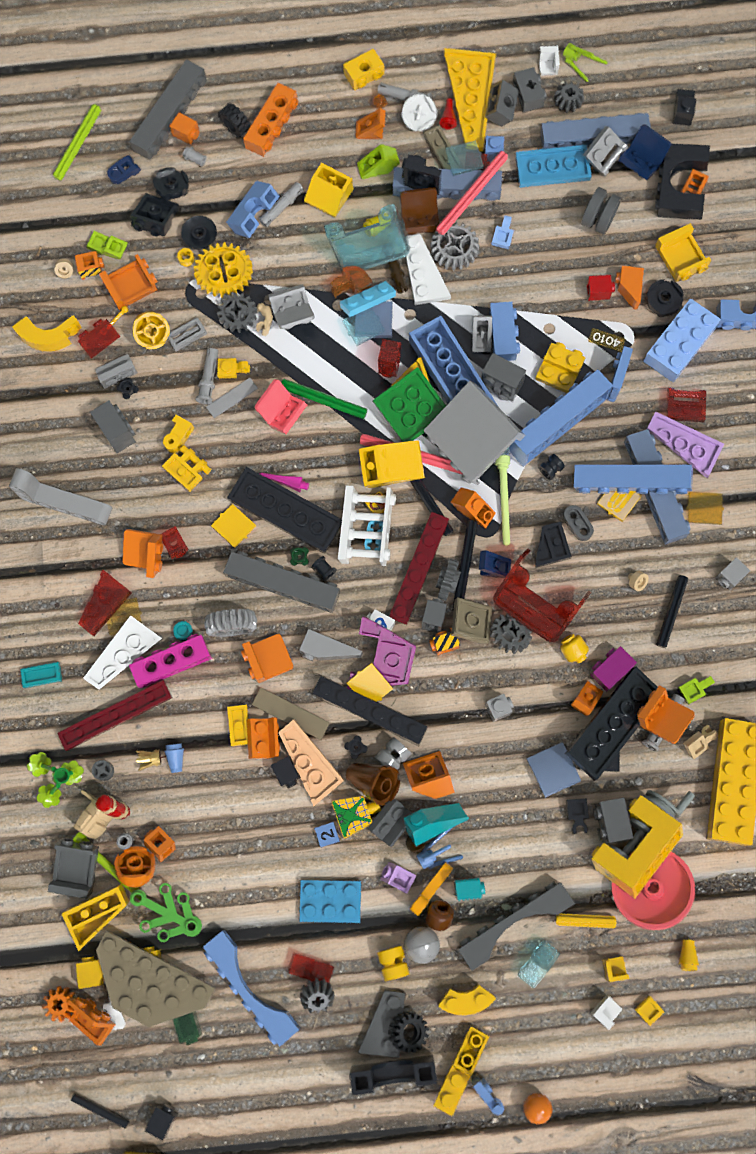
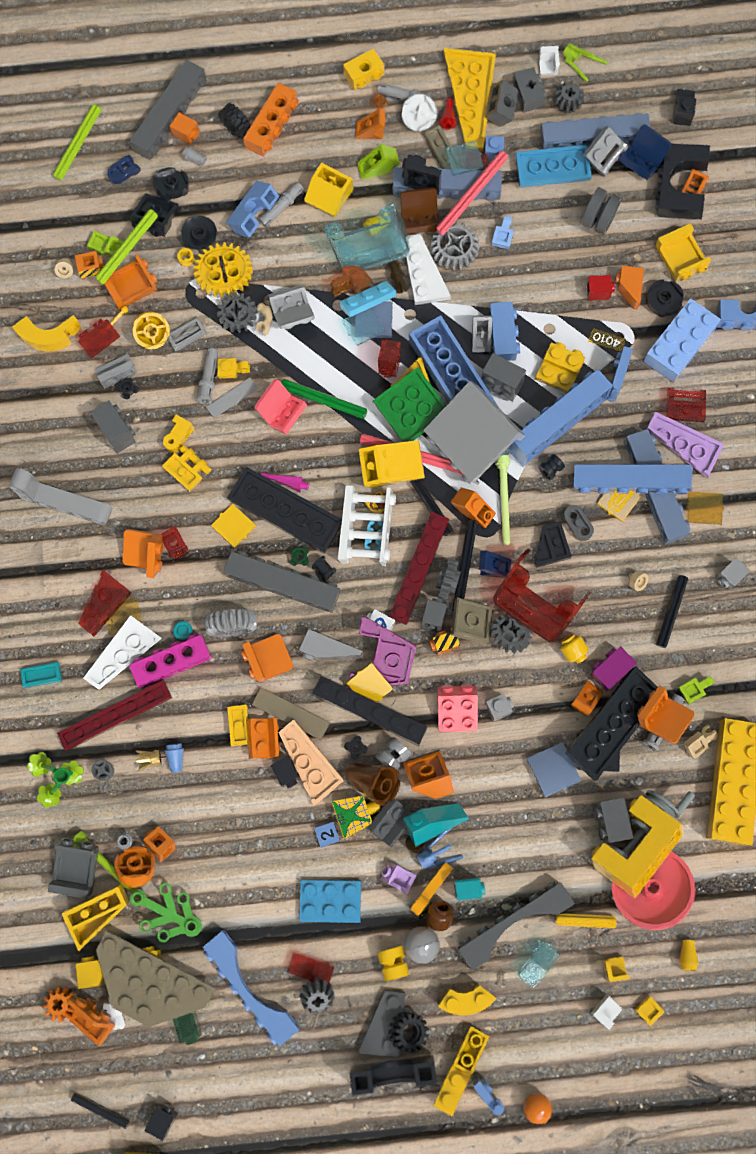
(99, 814): tan piece -> none
(126, 246): none -> lime axle
(457, 708): none -> coral bracket
(577, 810): black plate -> none

